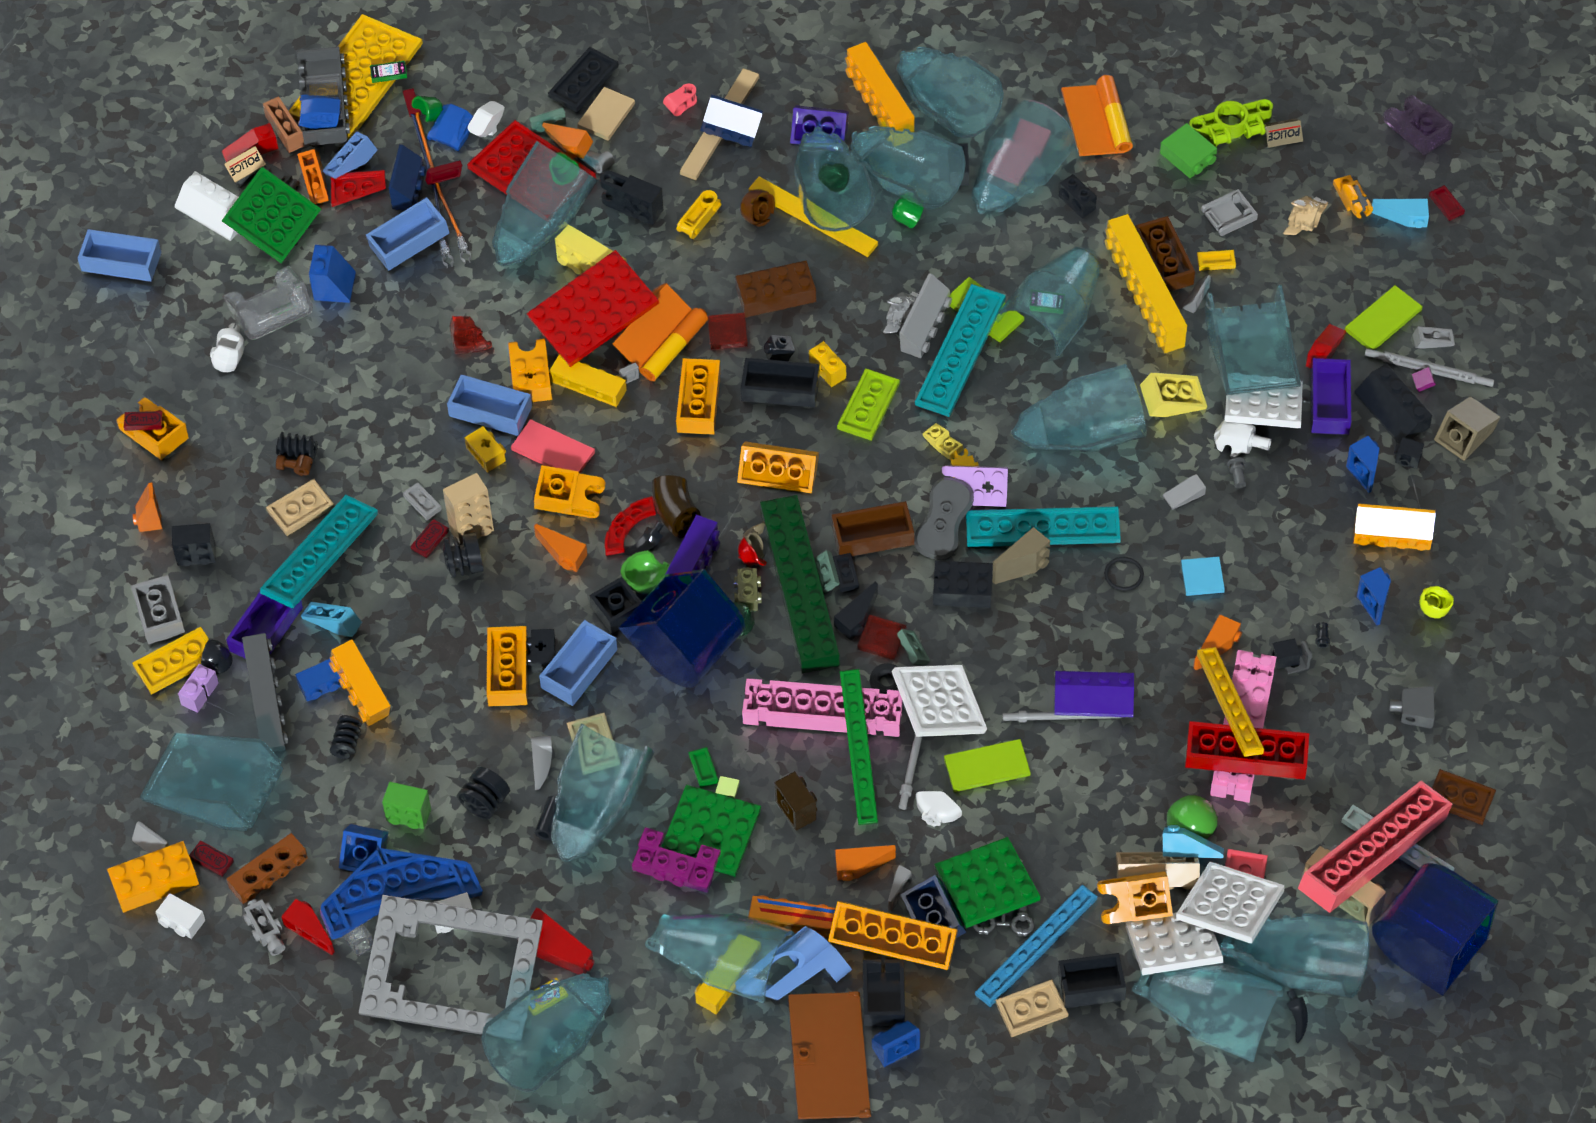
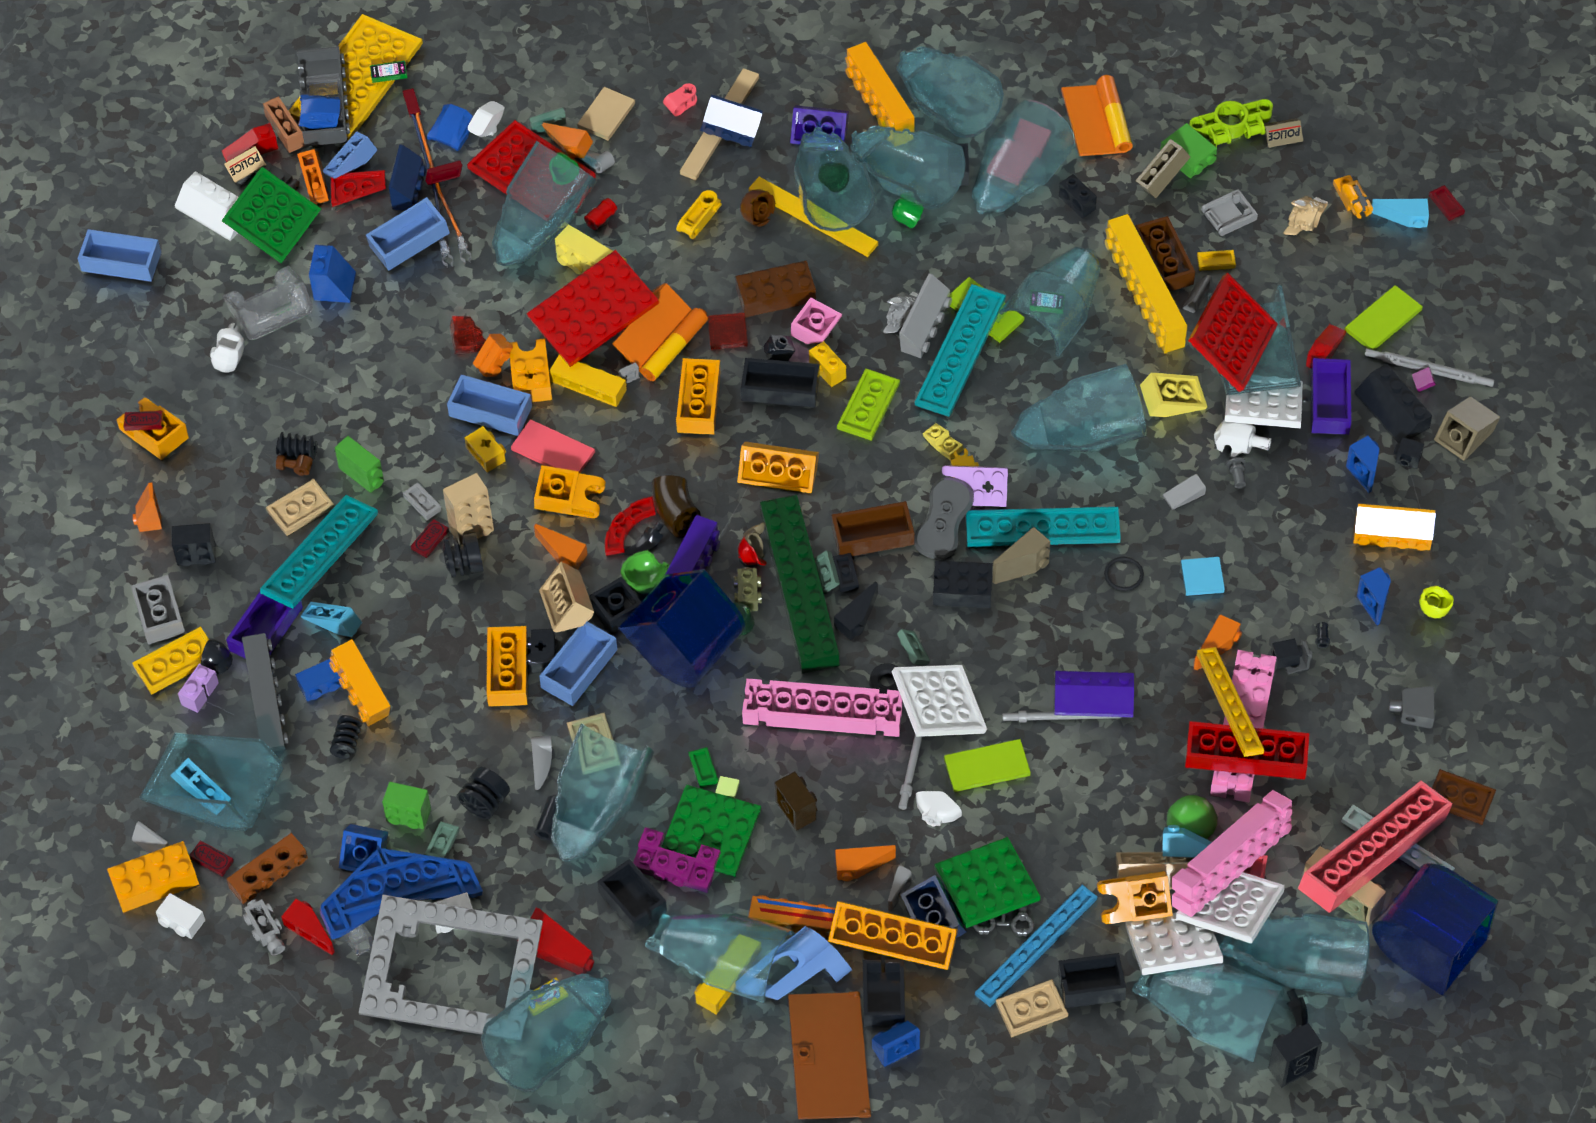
(197, 782): none -> medium azure slope
(359, 464): none -> bright green brick
(429, 106): green hair -> none
(442, 840): none -> sand green plate
(493, 355): none -> orange brick
(566, 599): none -> tan slope
(583, 79): black plate -> none
(600, 214): none -> red piece
(632, 196): black brick -> none
(632, 896): none -> black piece
(814, 322): none -> bright pink slope
(858, 747): green tile -> none
(881, 637): clear red tile -> none
(1163, 168): none -> dark tan brick
(1231, 853): none -> bright pink brick
(1233, 332): none -> red plate
(1294, 1054): none -> black brick
(1419, 125): clear purple brick -> none
(1433, 337): light grey slope -> none

